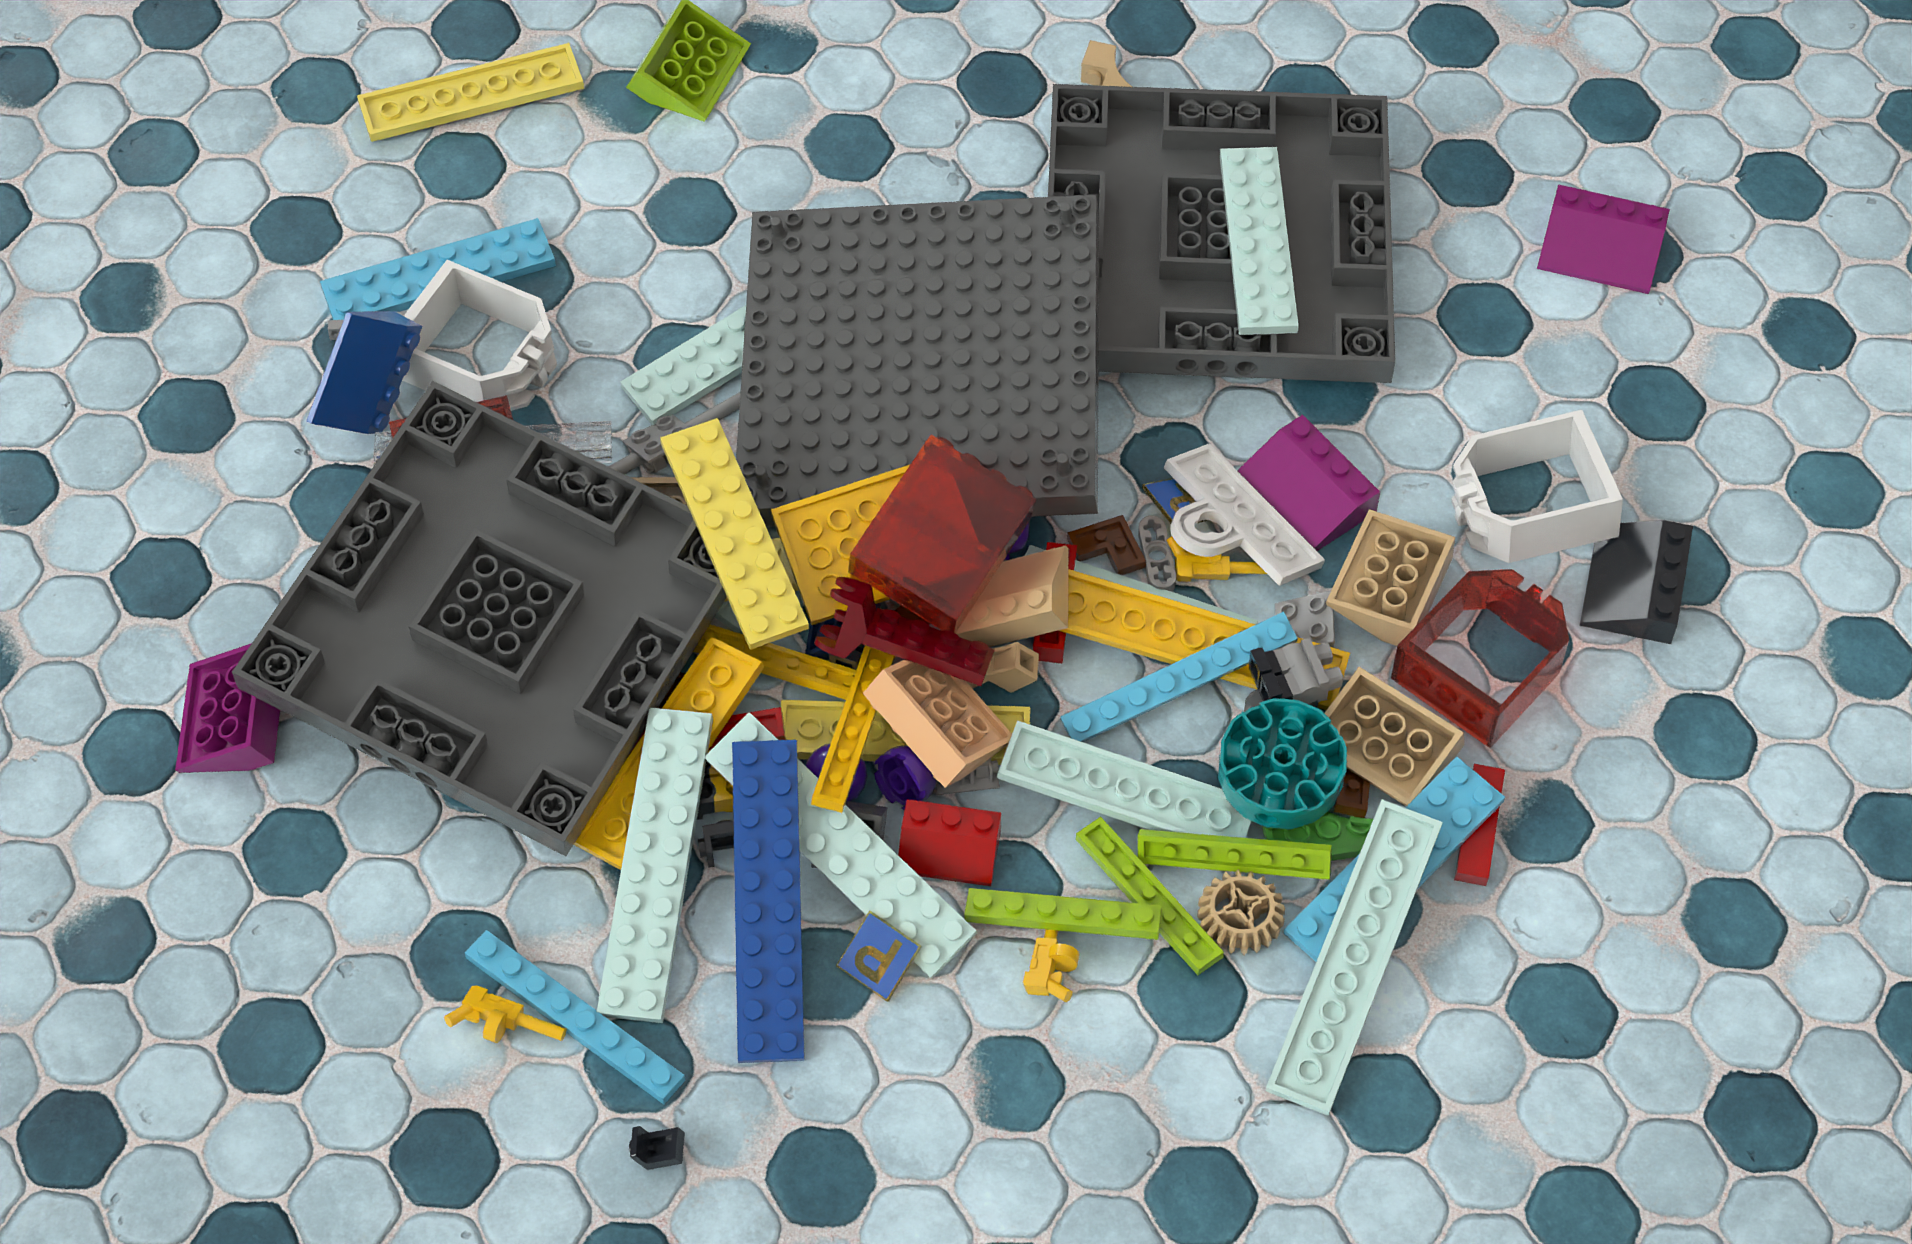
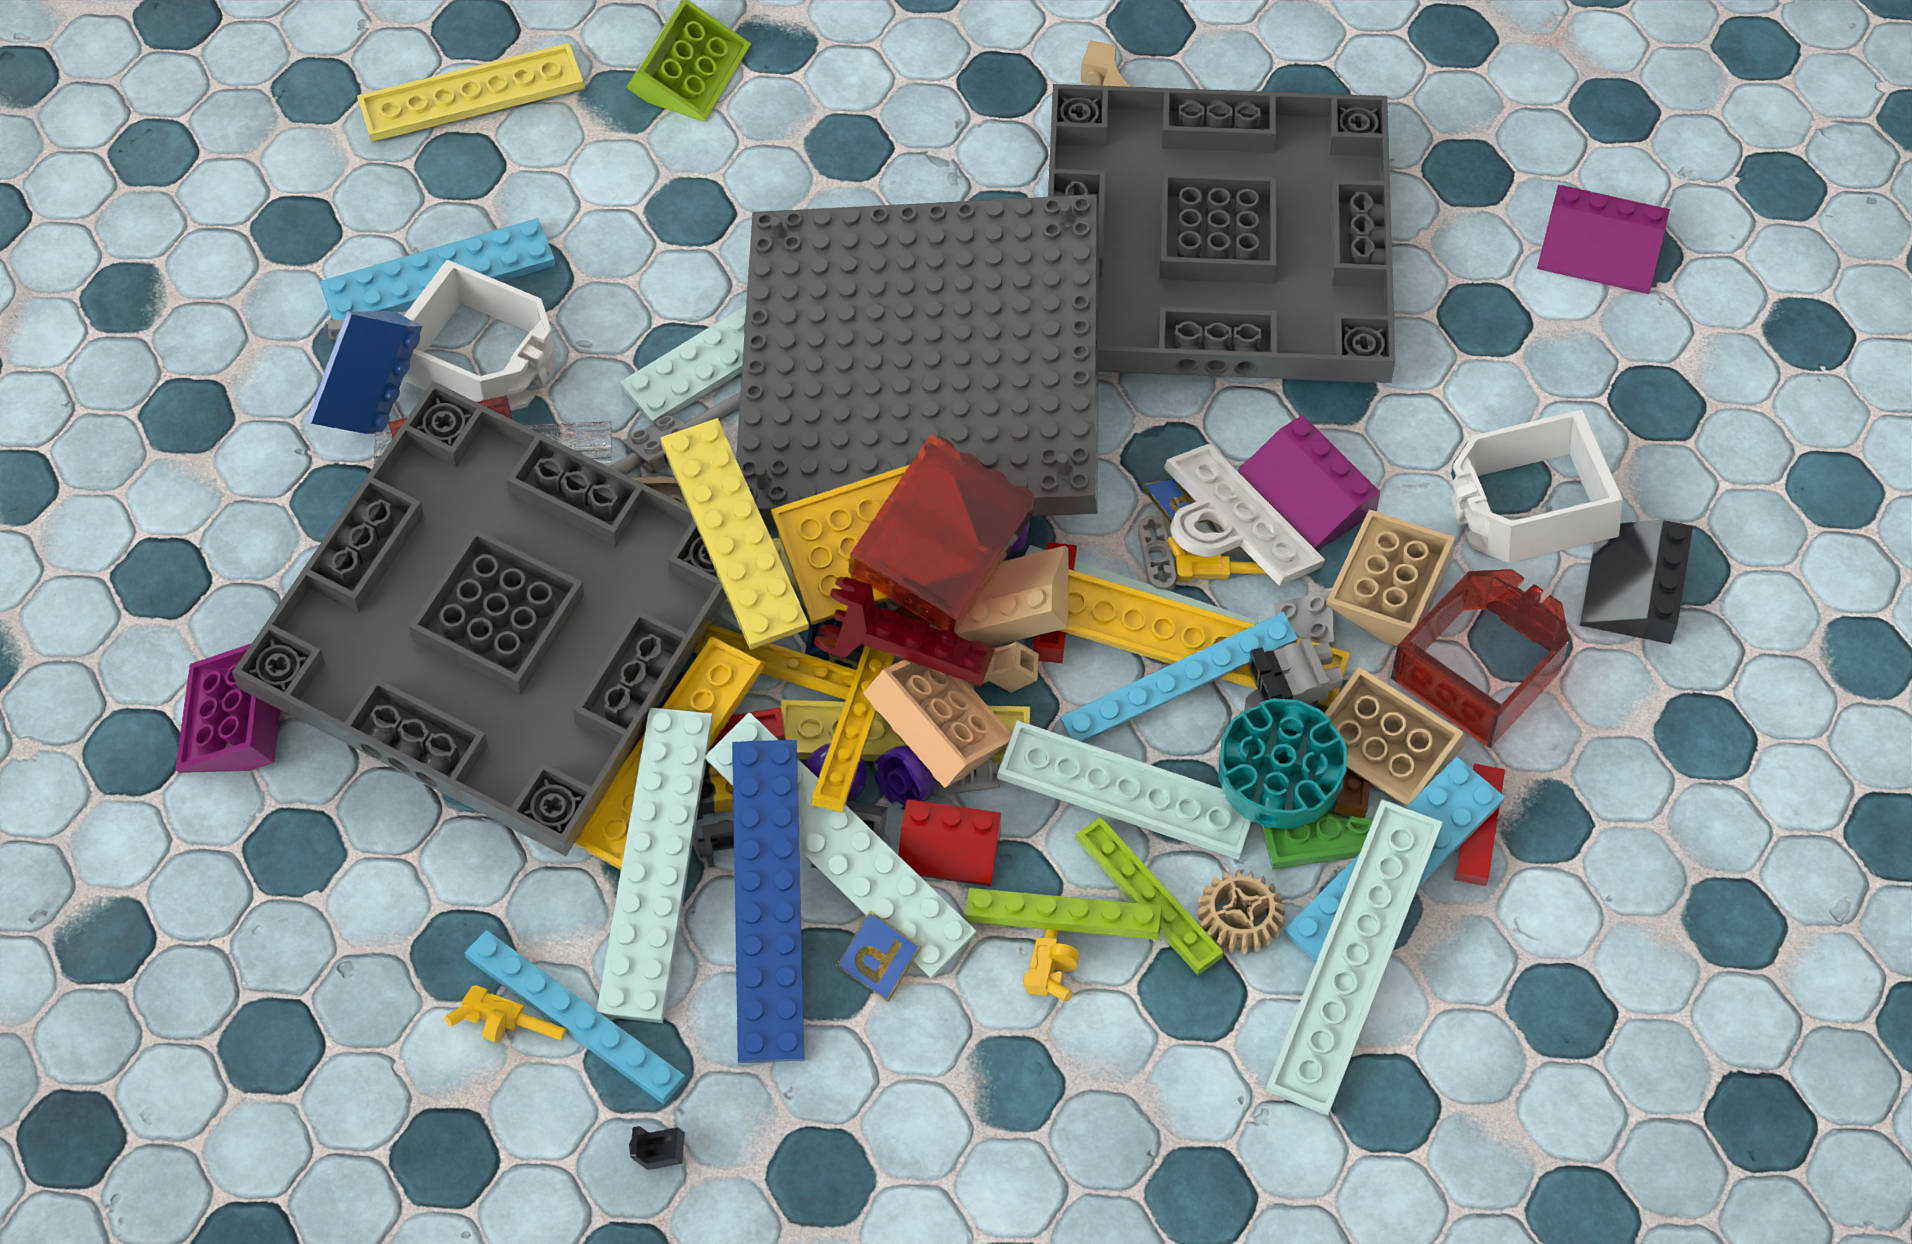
(1109, 538): reddish brown plate -> none
(1235, 853): lime plate -> none
(1258, 241): light aqua plate -> none

